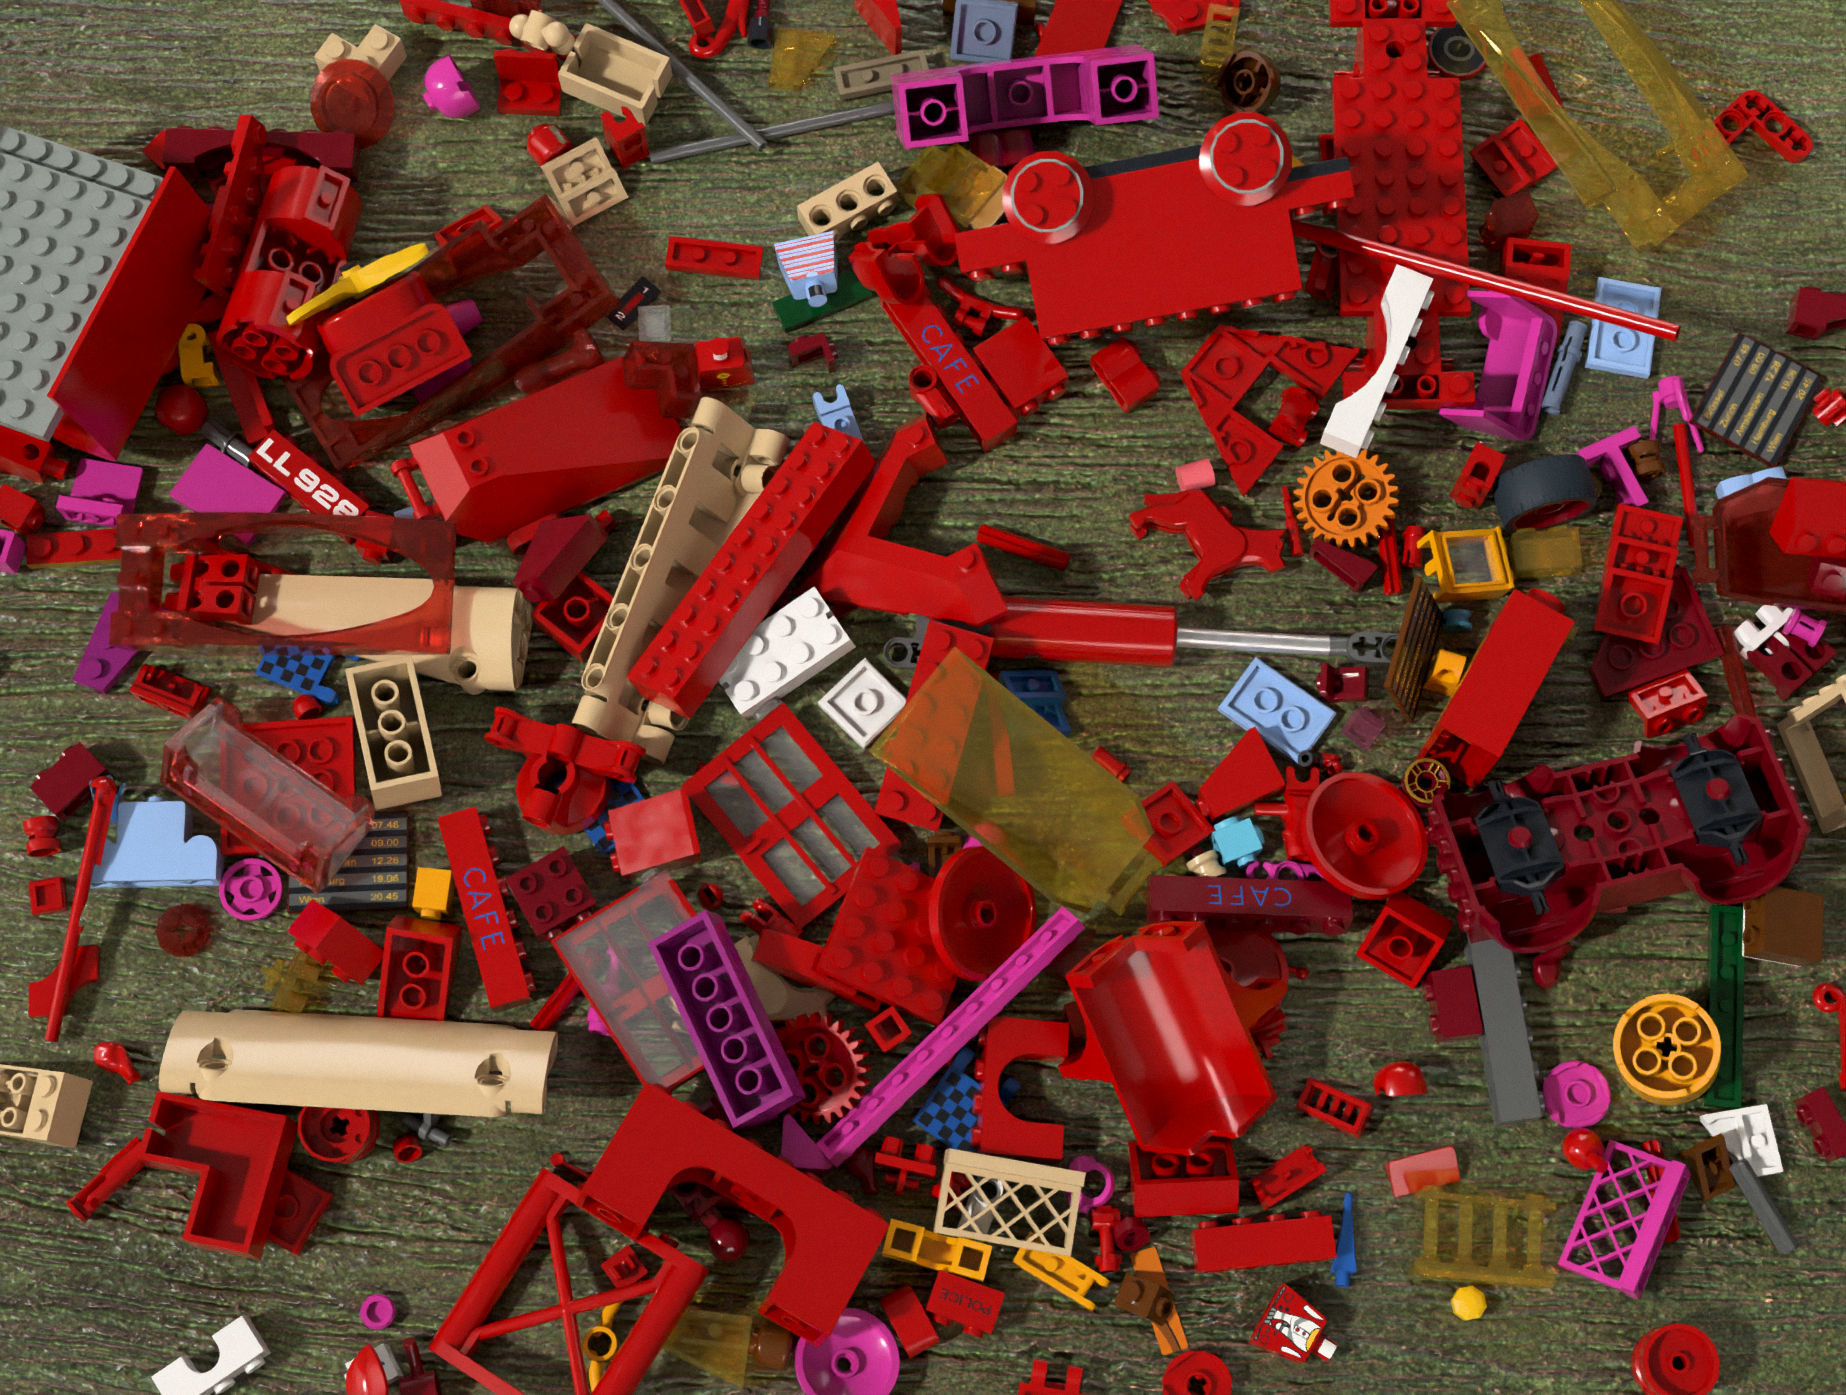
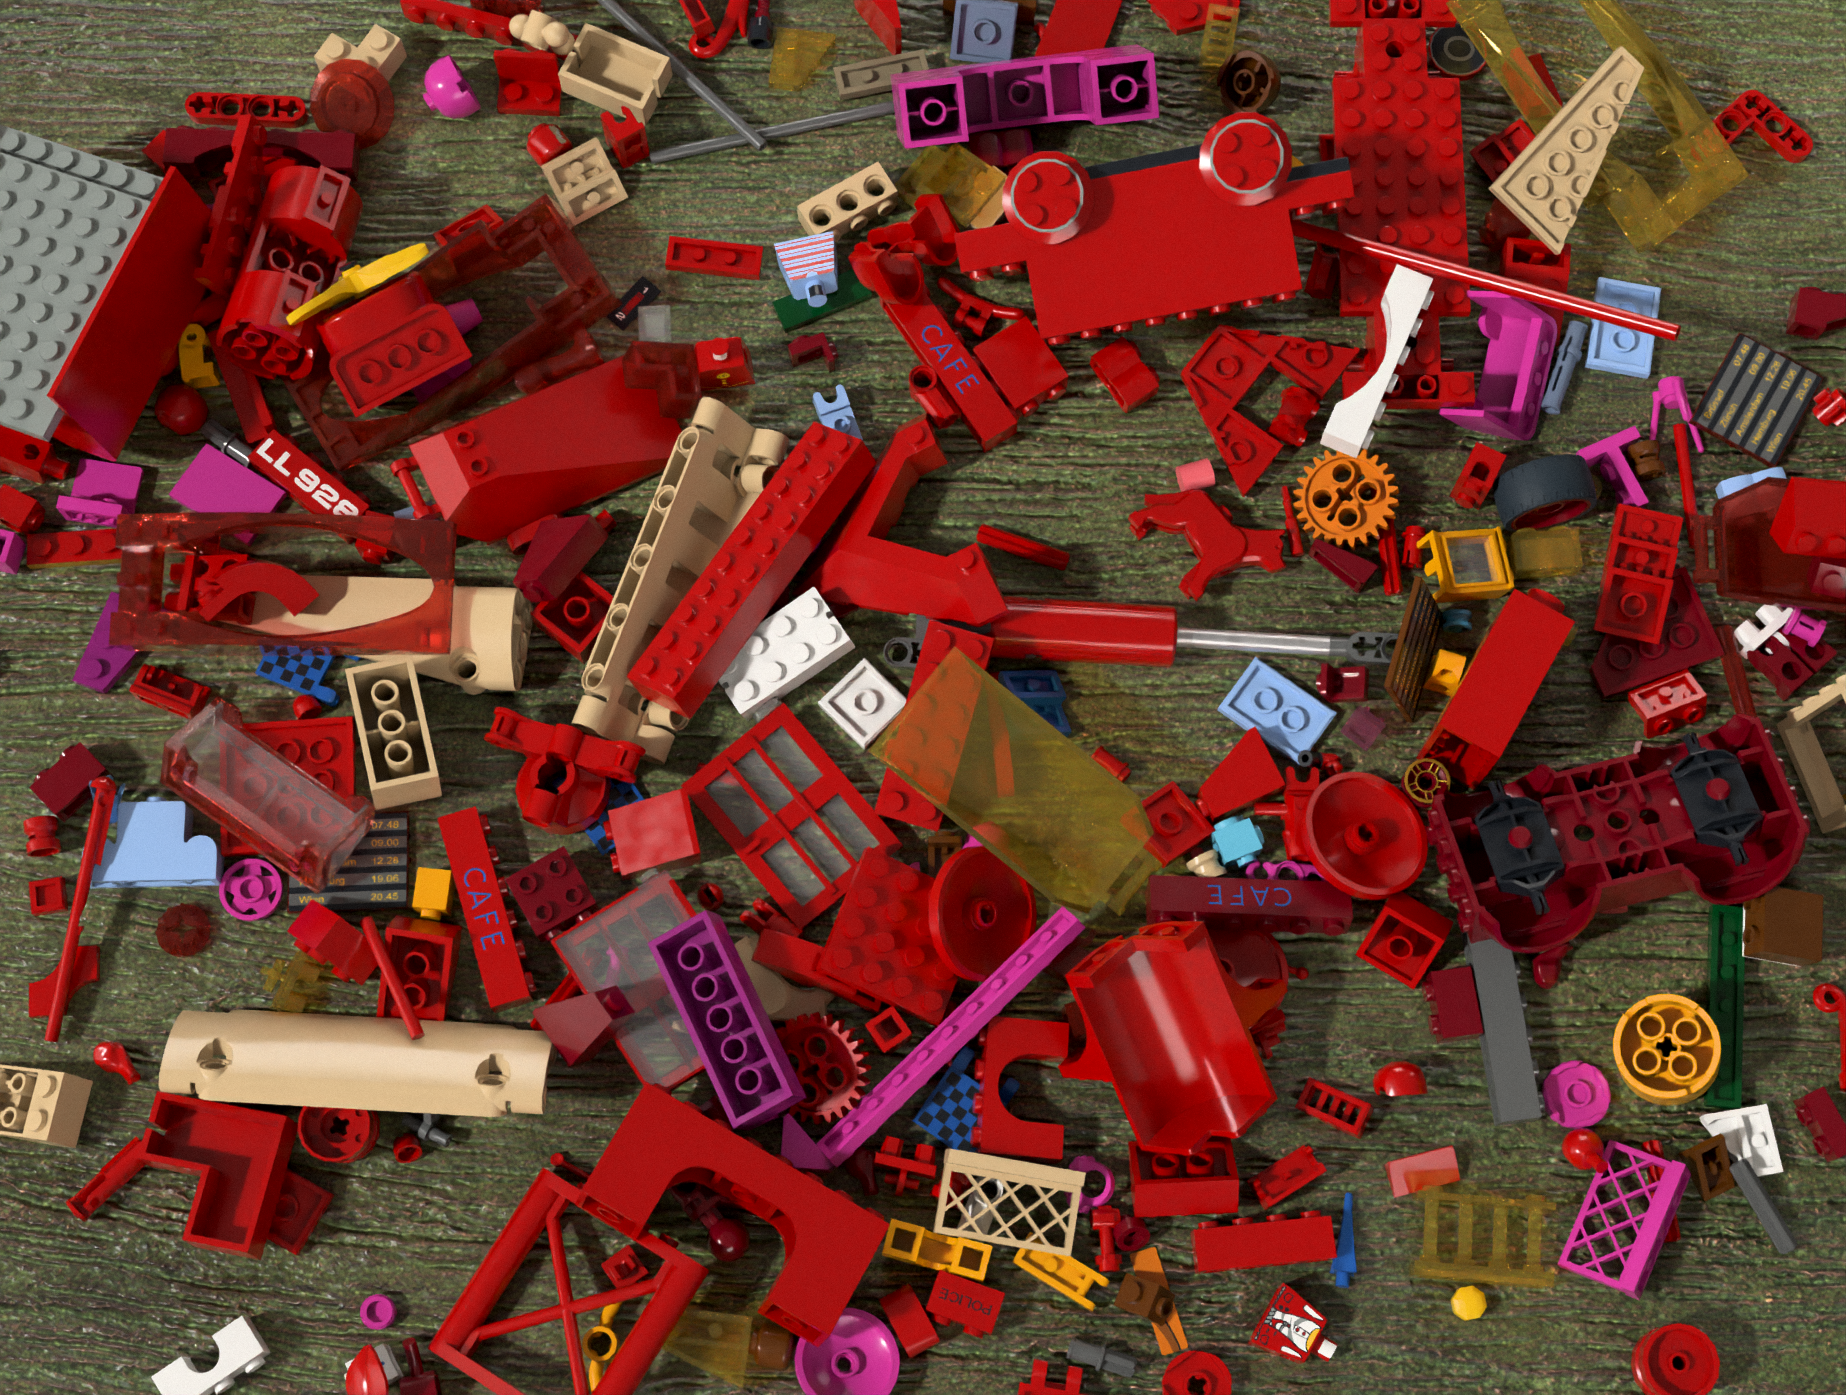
(247, 105): none -> red beam
(260, 576): none -> red arch
(392, 978): none -> red bar
(584, 1022): none -> dark red slope
(1101, 1357): none -> dark grey axle
(1561, 162): none -> tan wing

